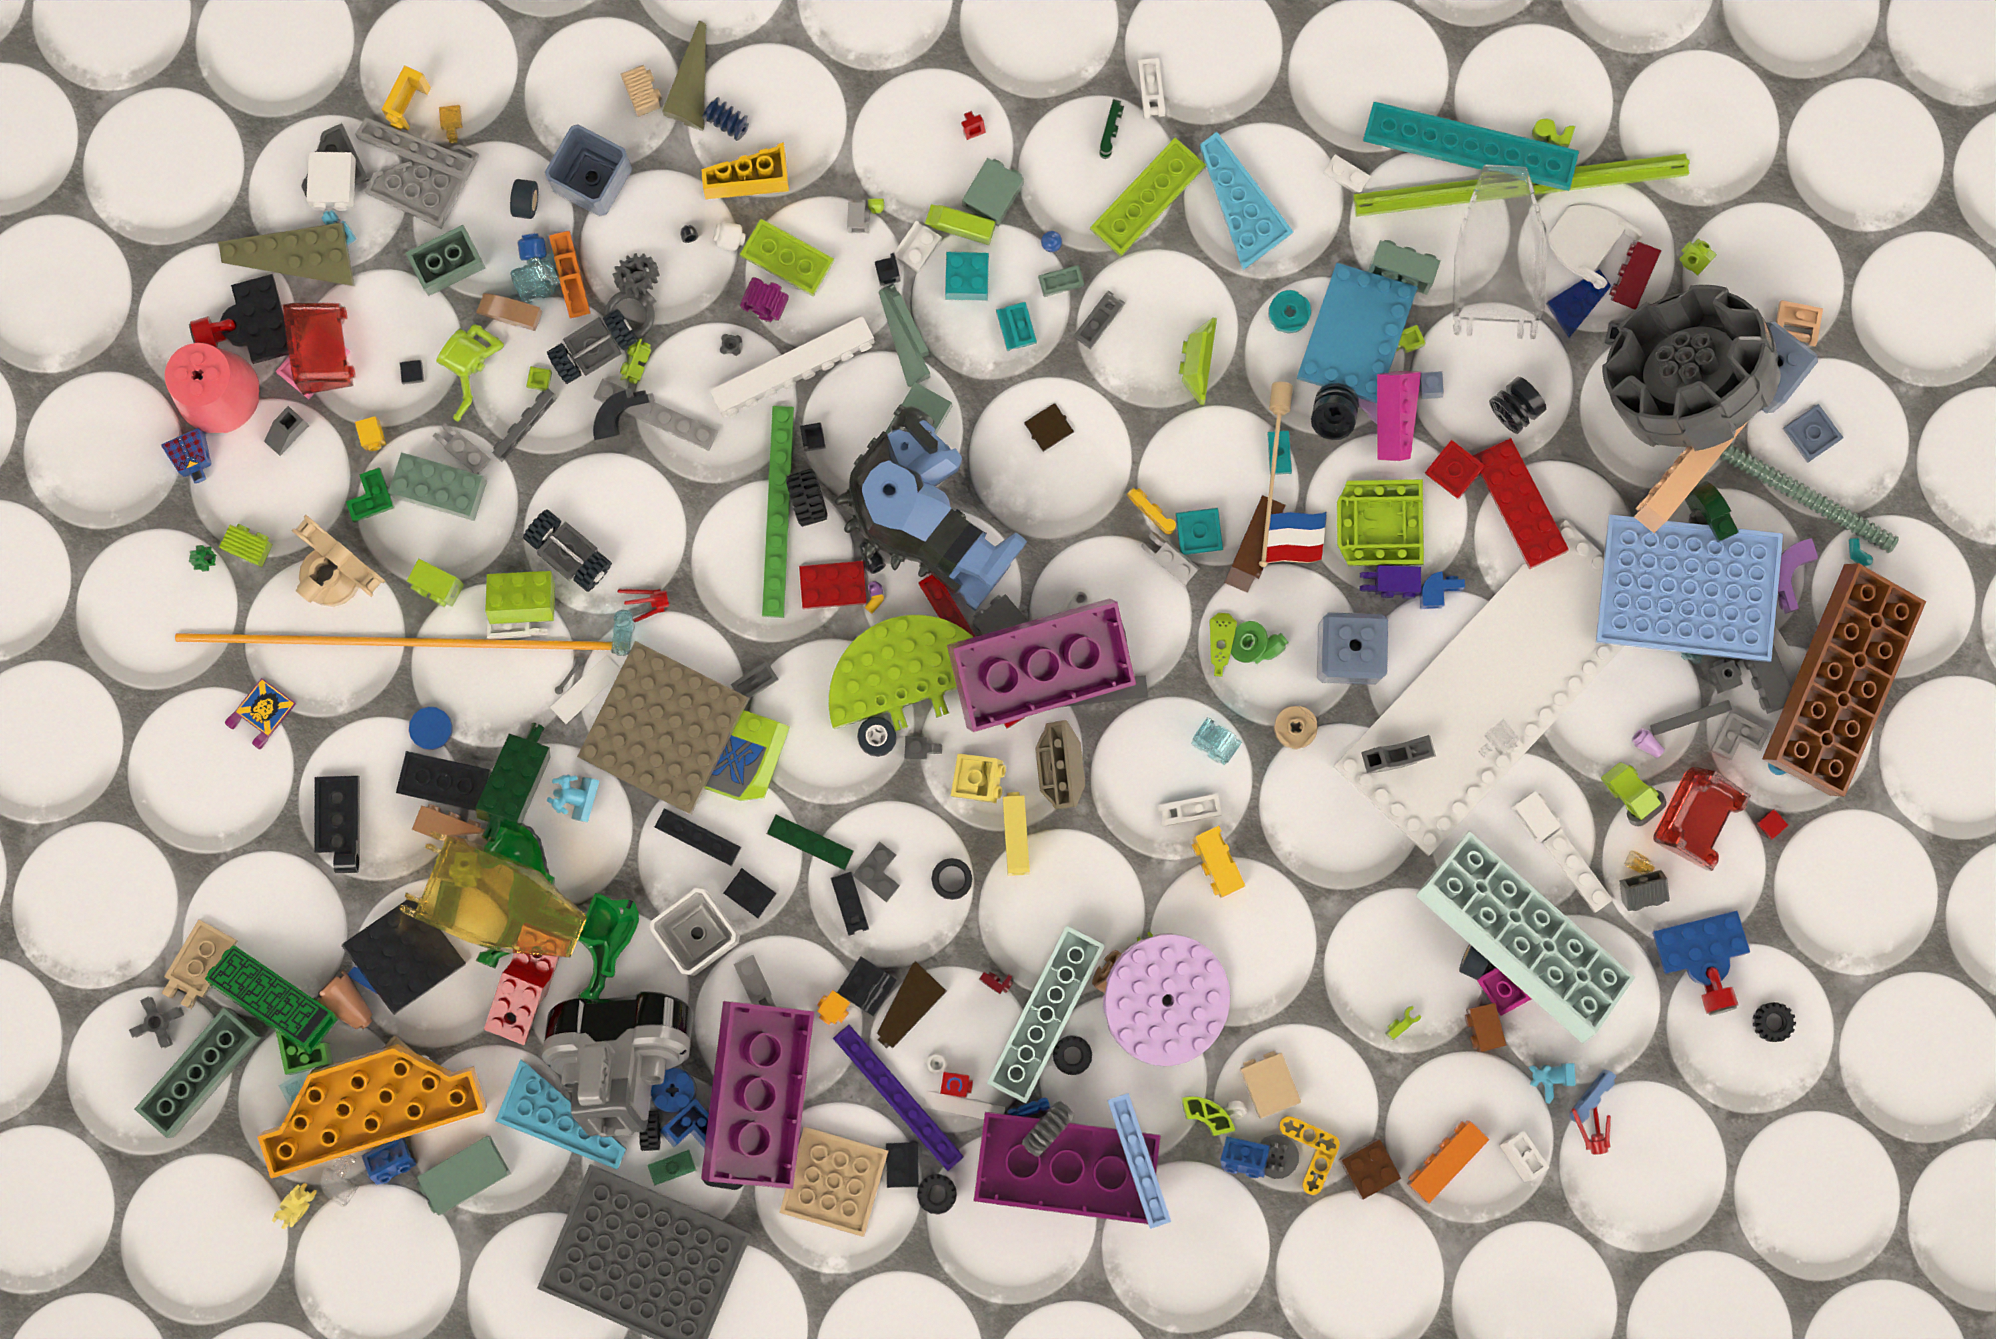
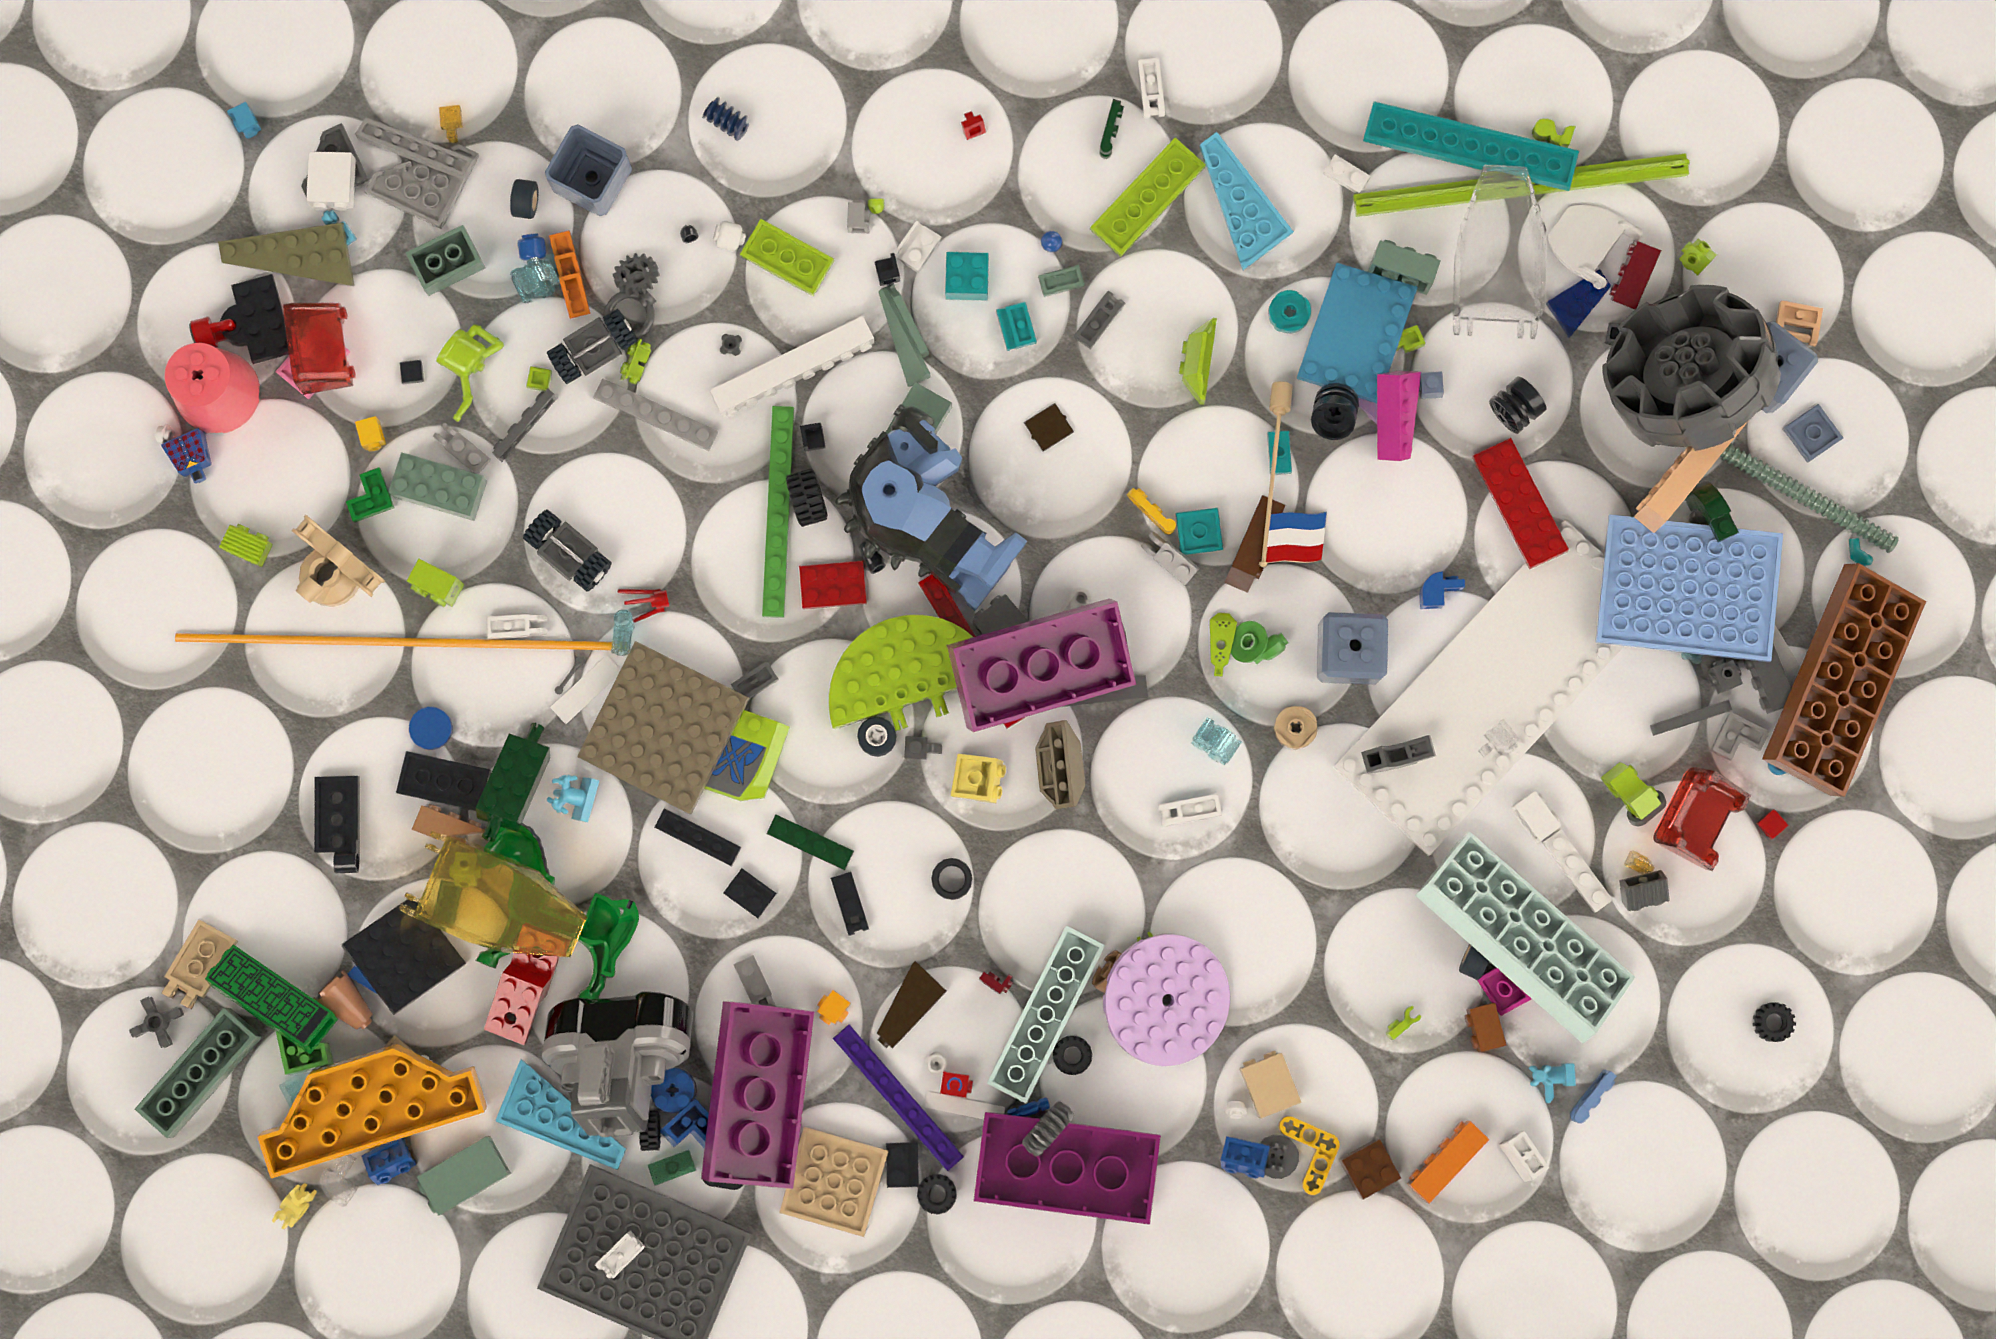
(164, 434): none -> white plate
(202, 558): green gear -> none
(244, 120): none -> dark azure brick
(263, 709): flag -> none
(285, 430): dark grey slope -> none
(401, 95): yellow panel -> none
(509, 311): medium nougat slope -> none
(520, 597): lime brick -> none
(607, 418): black arch -> none
(620, 1255): none -> white hinge
(640, 90): tan brick -> none
(675, 927): white plate -> none
(687, 93): olive wedge -> none
(748, 175): yellow wedge -> none
(764, 300): magenta brick -> none
(867, 986): black plate -> none
(872, 872): dark grey plate -> none
(877, 596): arm -> none
(960, 223): lime piece -> none
(993, 191): sand green brick -> none
(1016, 834): light yellow slope -> none
(1139, 1160): light blue plate -> none
(1209, 1113): lime brick -> none
(1217, 862): yellow wedge -> none
(1381, 522): lime wedge -> none
(1394, 581): dark purple hinge -> none
(1454, 469): red plate -> none
(1598, 1143): red plant -> none
(1647, 742): lavender cone -> none
(1705, 953): blue plate -> none
(1791, 558): medium lavender arch -> none

